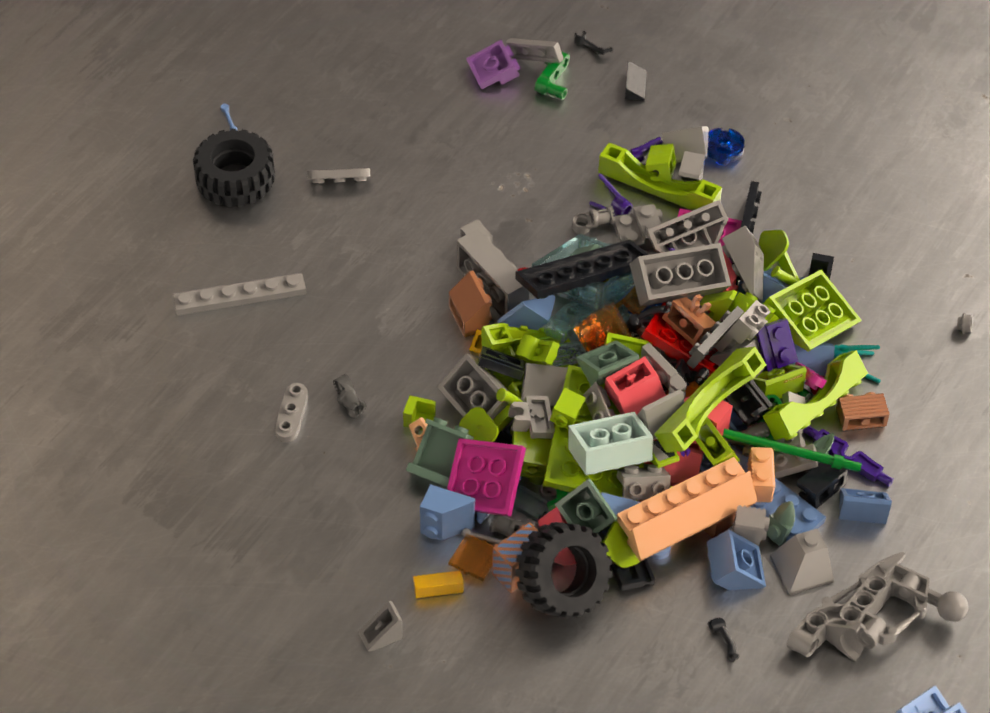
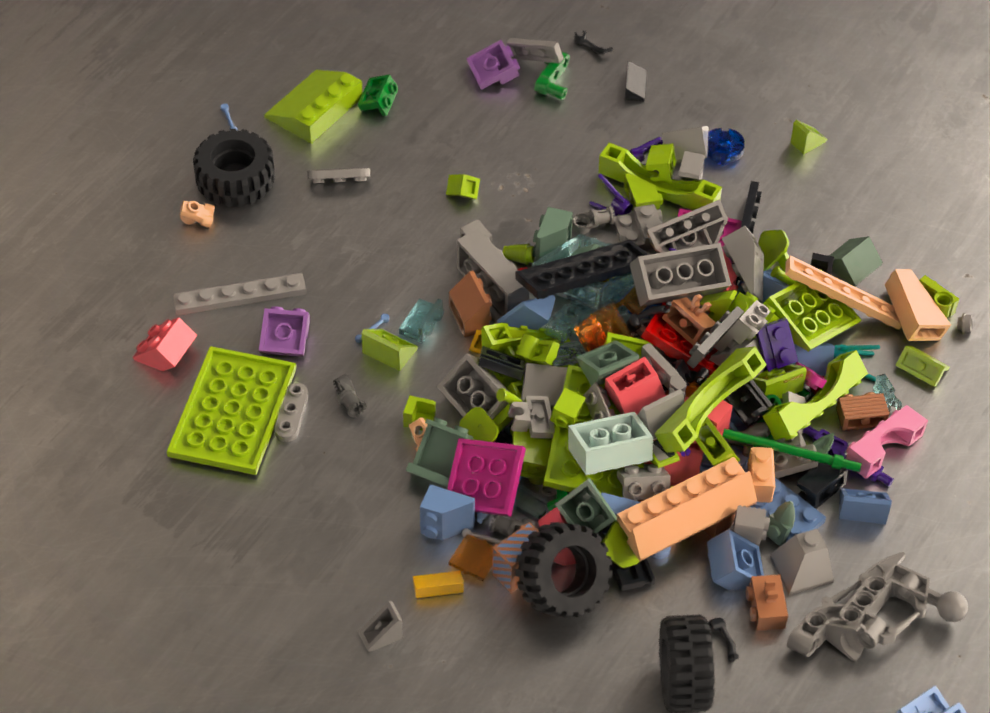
(165, 344): none -> coral slope
(194, 212): none -> light nougat plate
(232, 410): none -> lime plate
(284, 331): none -> medium lavender plate
(316, 103): none -> lime slope
(379, 94): none -> green bracket
(384, 319): none -> medium blue hinge
(387, 348): none -> lime slope
(422, 319): none -> clear light blue bracket
(463, 186): none -> lime panel
(520, 253): none -> lime cone
(553, 231): none -> sand green slope
(641, 192): none -> lime slope
(686, 663): none -> black tyre
(767, 602): none -> nougat brick
(806, 137): none -> lime slope
(841, 291): none -> light nougat plate
(856, 260): none -> sand green slope
(883, 385): none -> clear light blue plate
(902, 427): none -> bright pink arch
(915, 308): none -> light nougat slope
(921, 365): none -> lime panel
(943, 298): none -> lime plate

